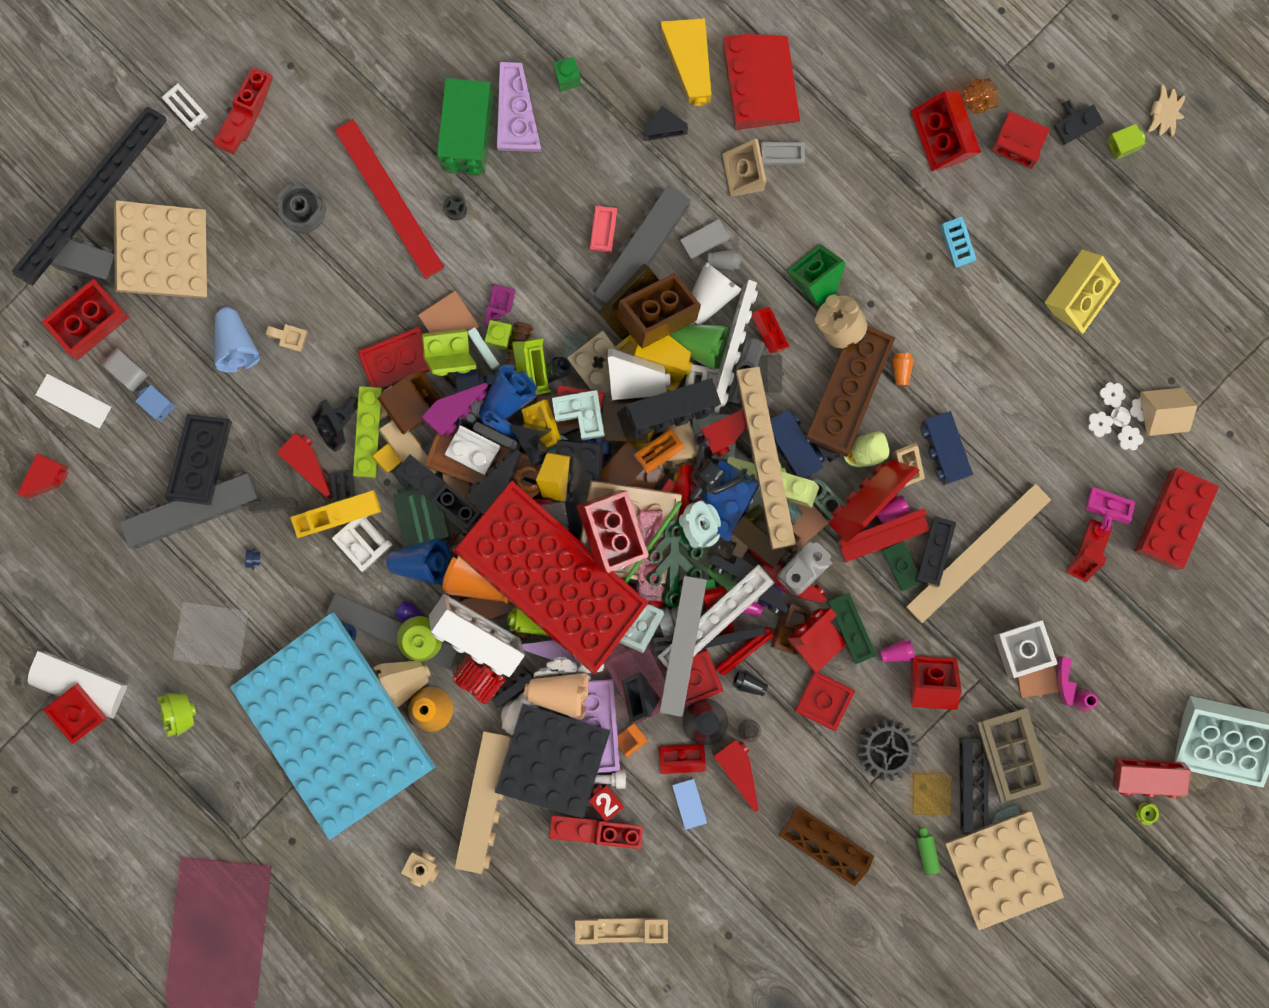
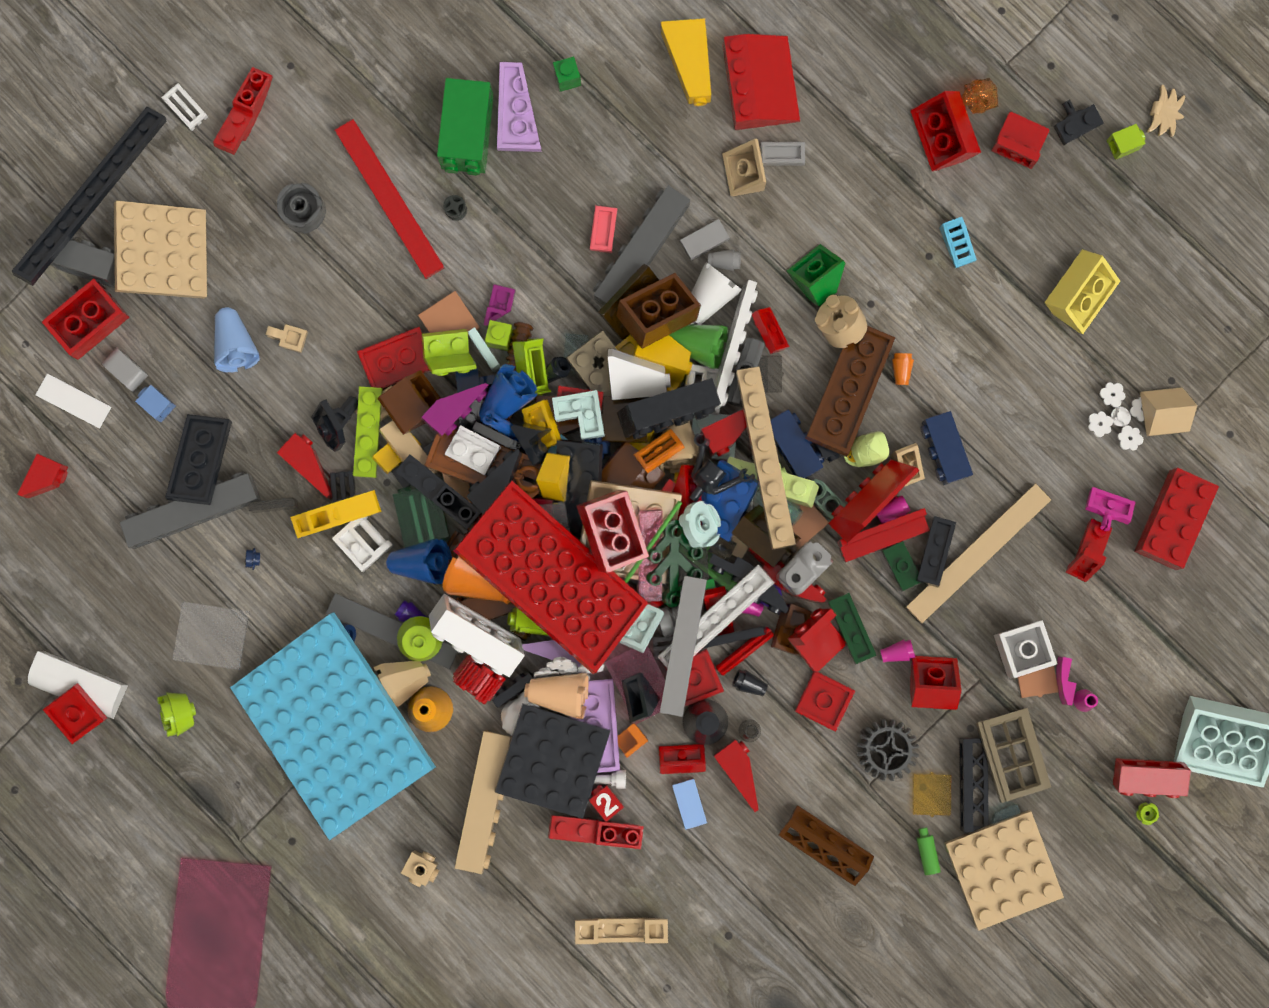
(665, 125): black slope -> none

